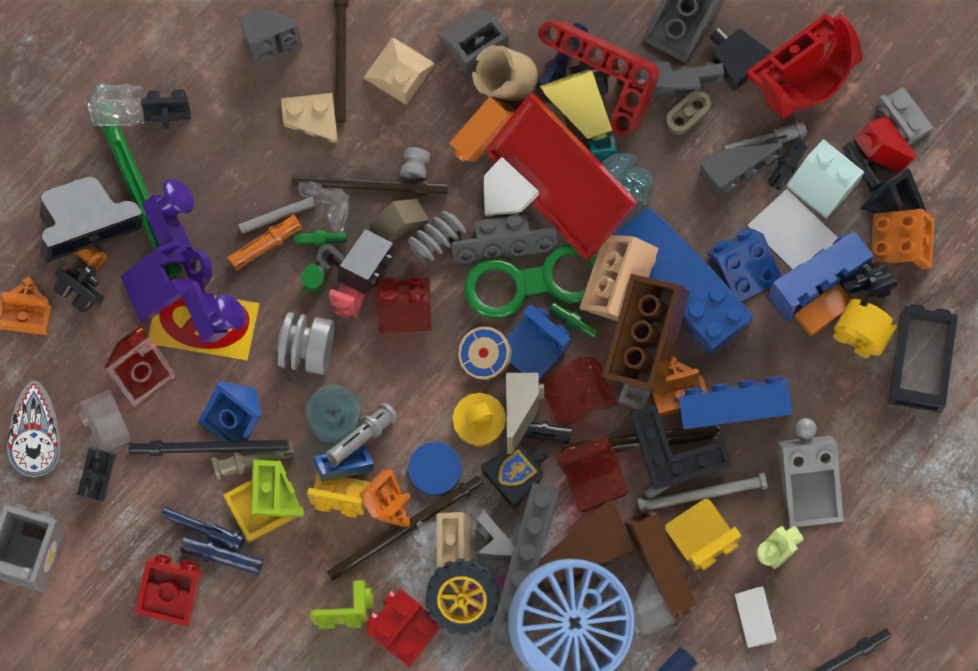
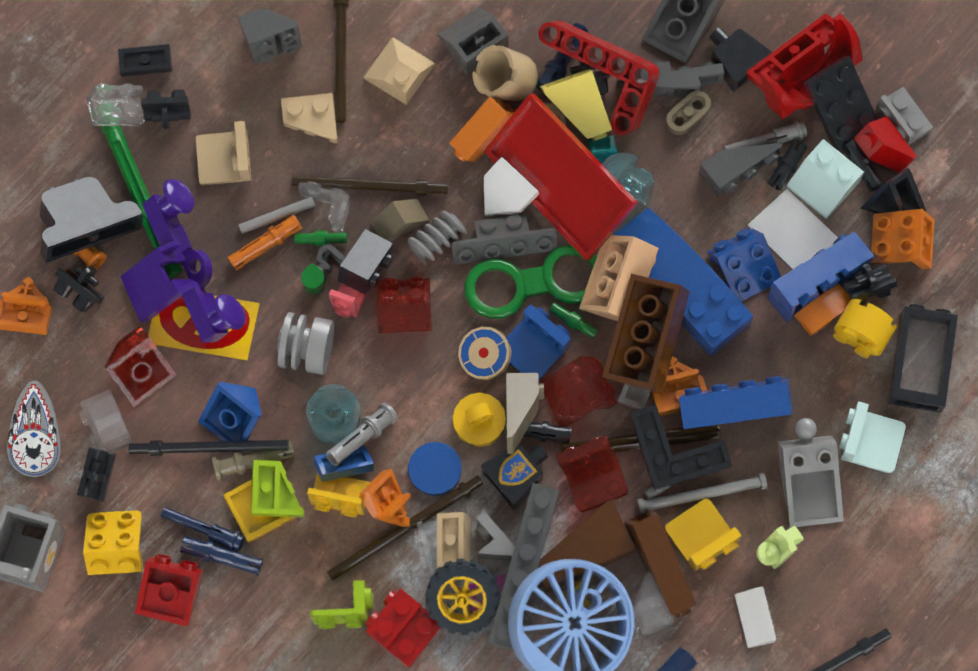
(113, 542): none -> yellow bracket
(145, 60): none -> black plate
(224, 156): none -> tan bracket
(415, 163): light grey wheel -> none
(840, 101): none -> black plate
(871, 439): none -> light aqua bracket

